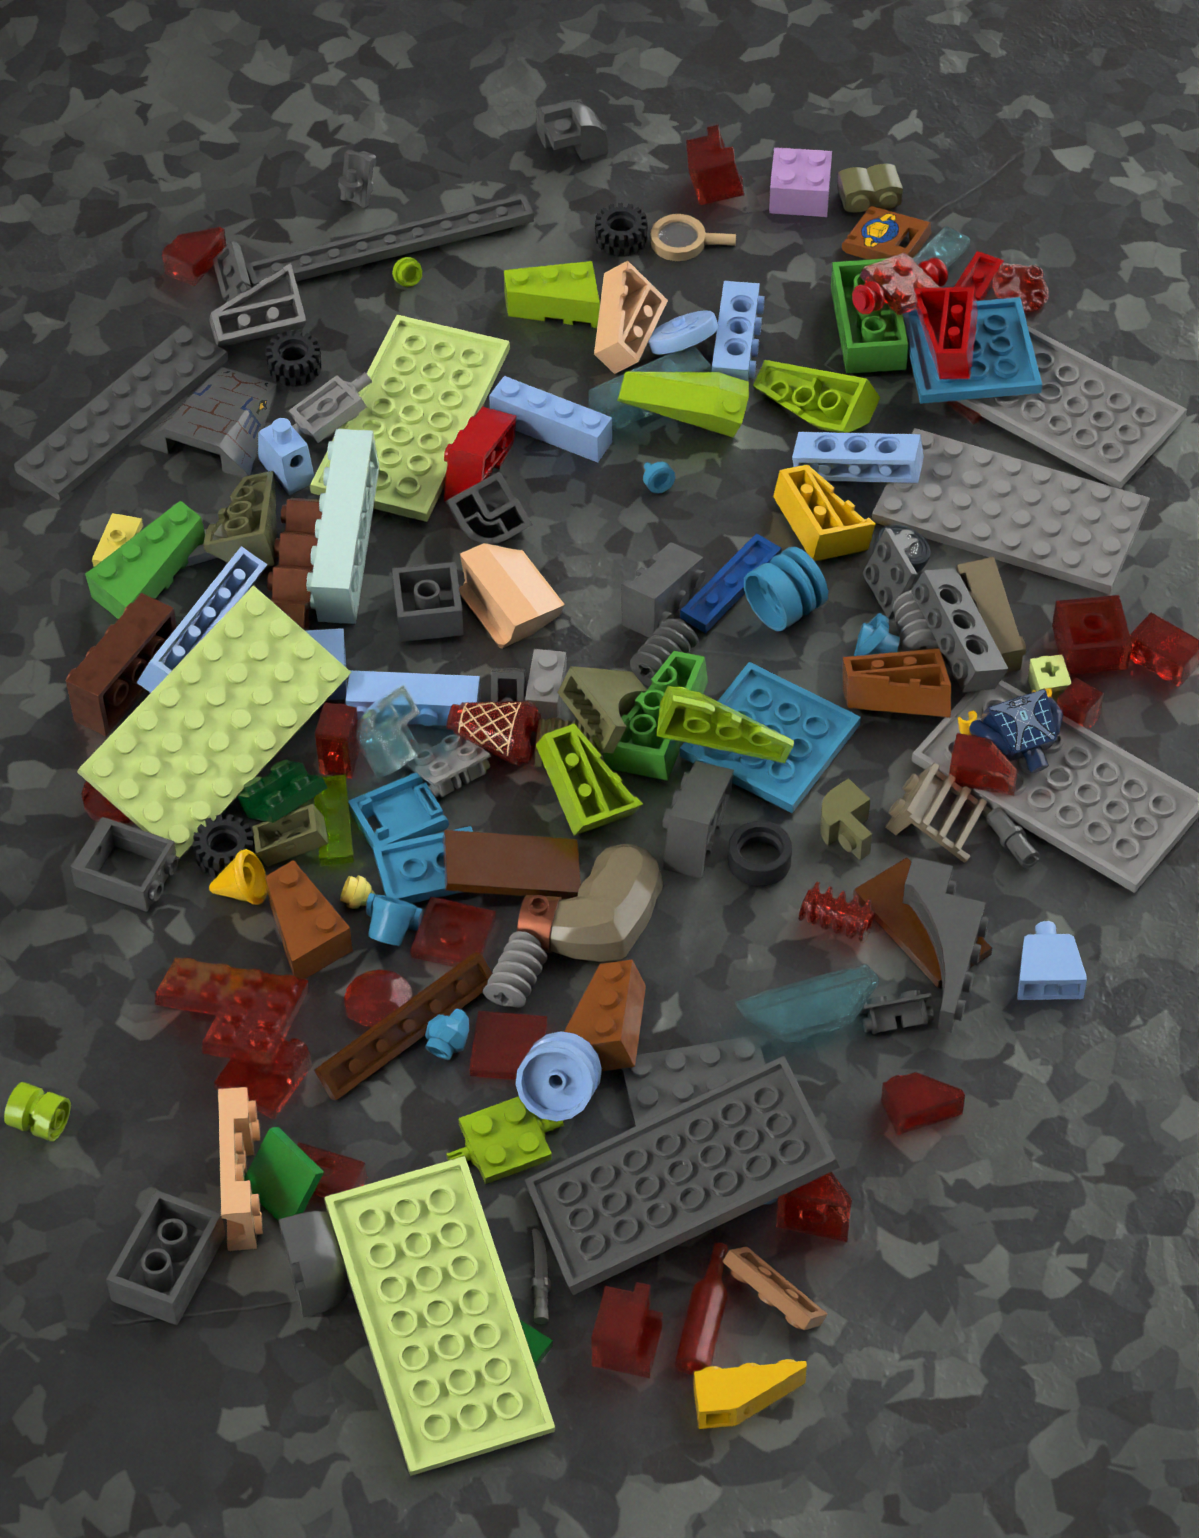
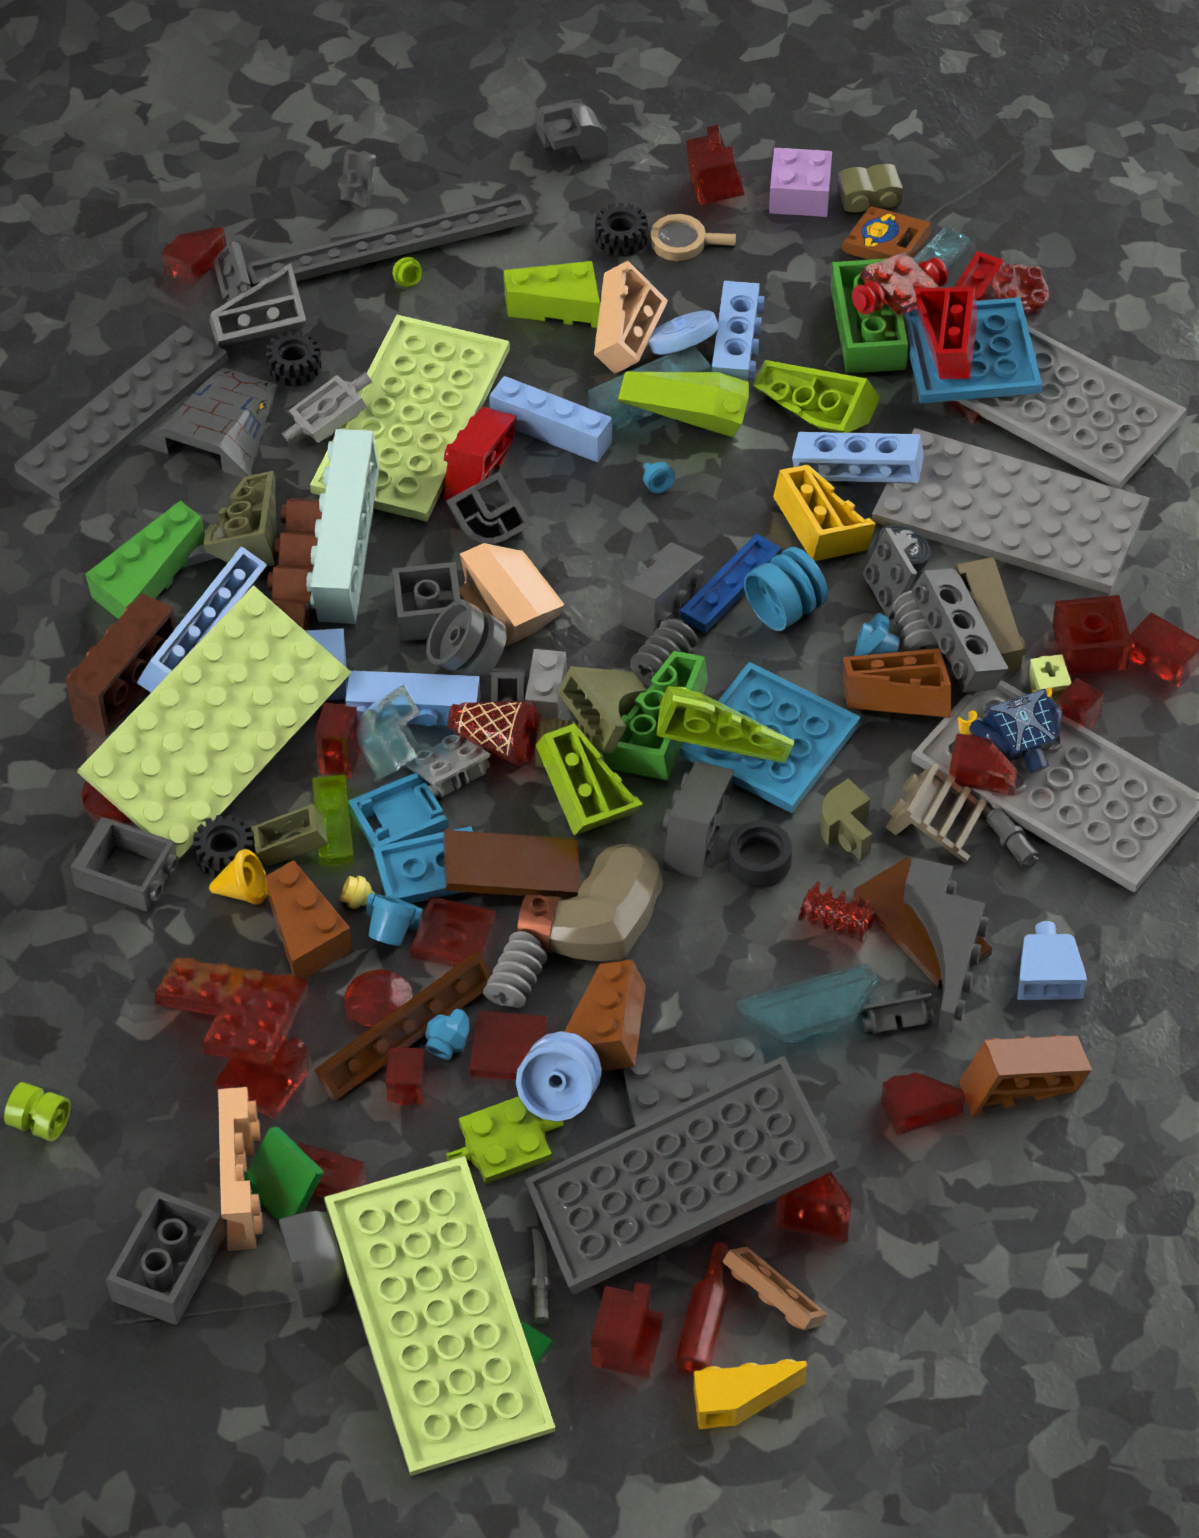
(117, 532): light yellow plate -> none
(279, 791): dark green plate -> none
(281, 446): light blue torso -> none
(405, 1075): none -> clear red brick
(466, 640): none -> dark grey wheel
(1023, 1068): none -> dark orange wedge

